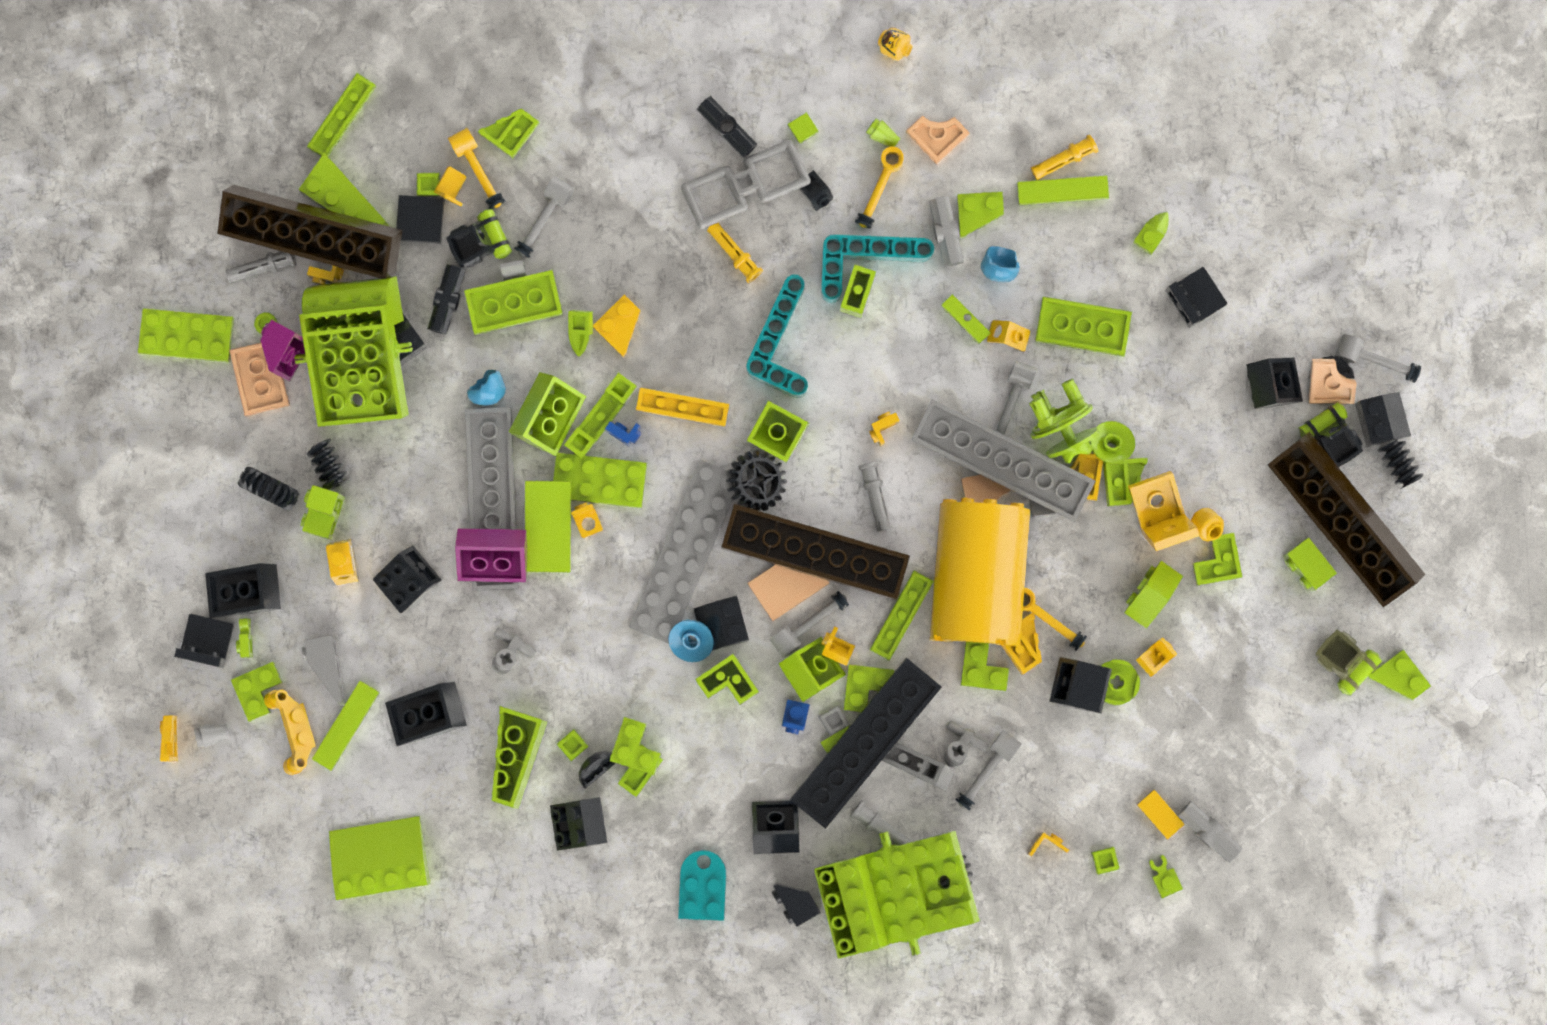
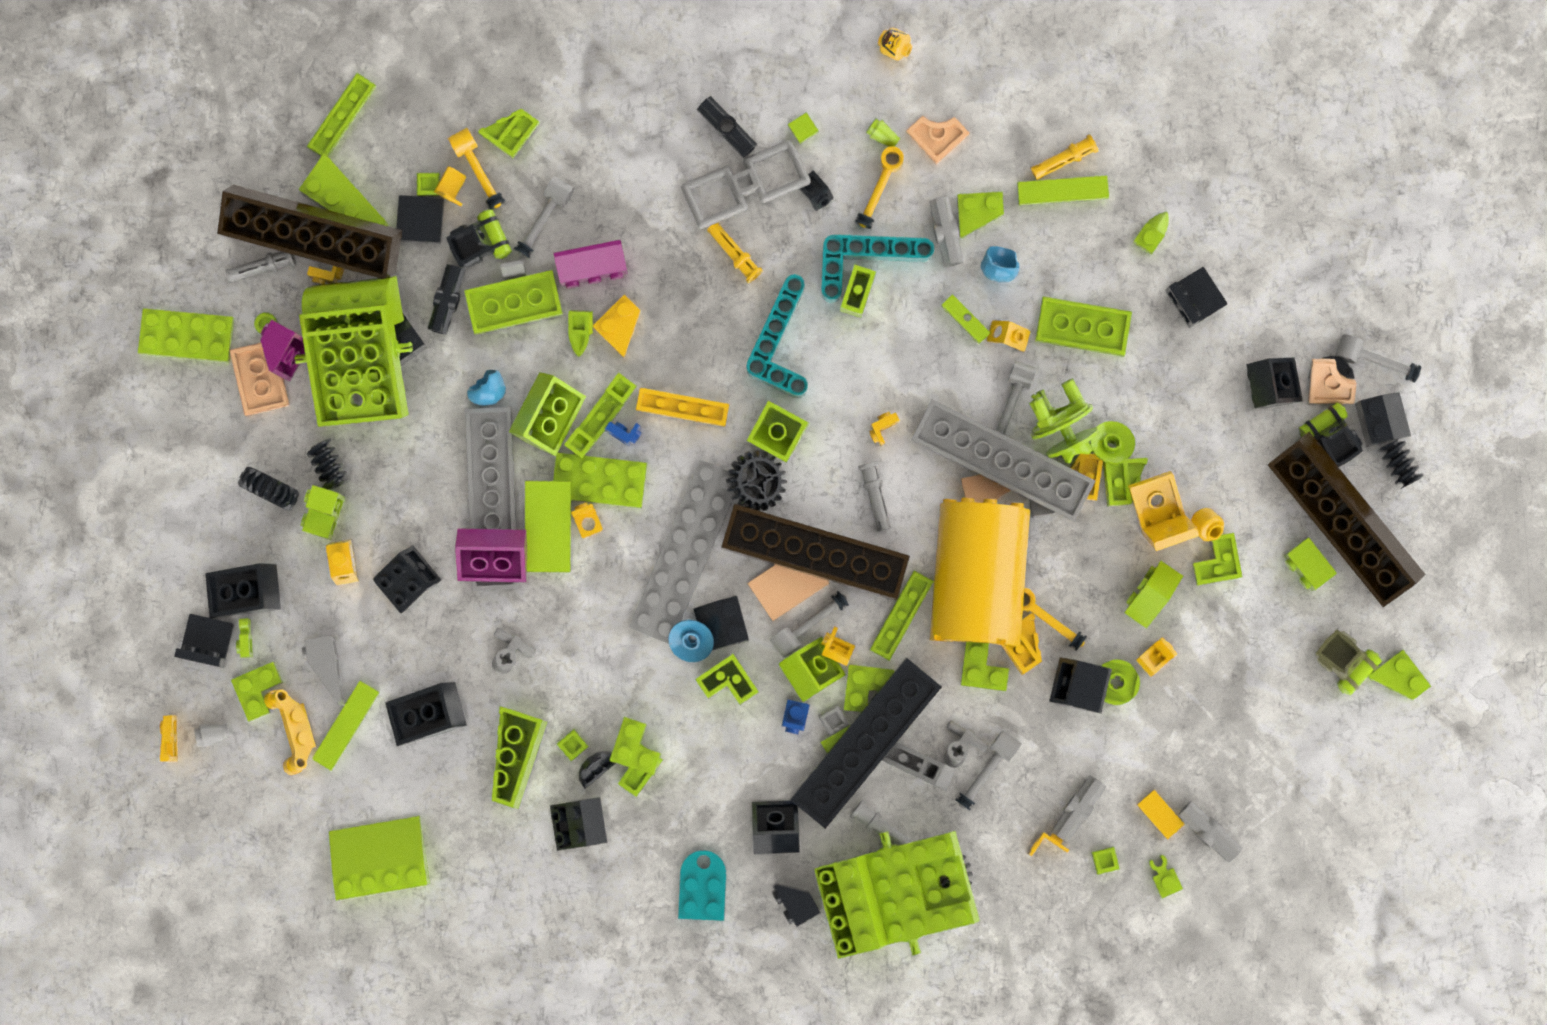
(591, 264): none -> magenta slope
(1078, 809): none -> light grey piece

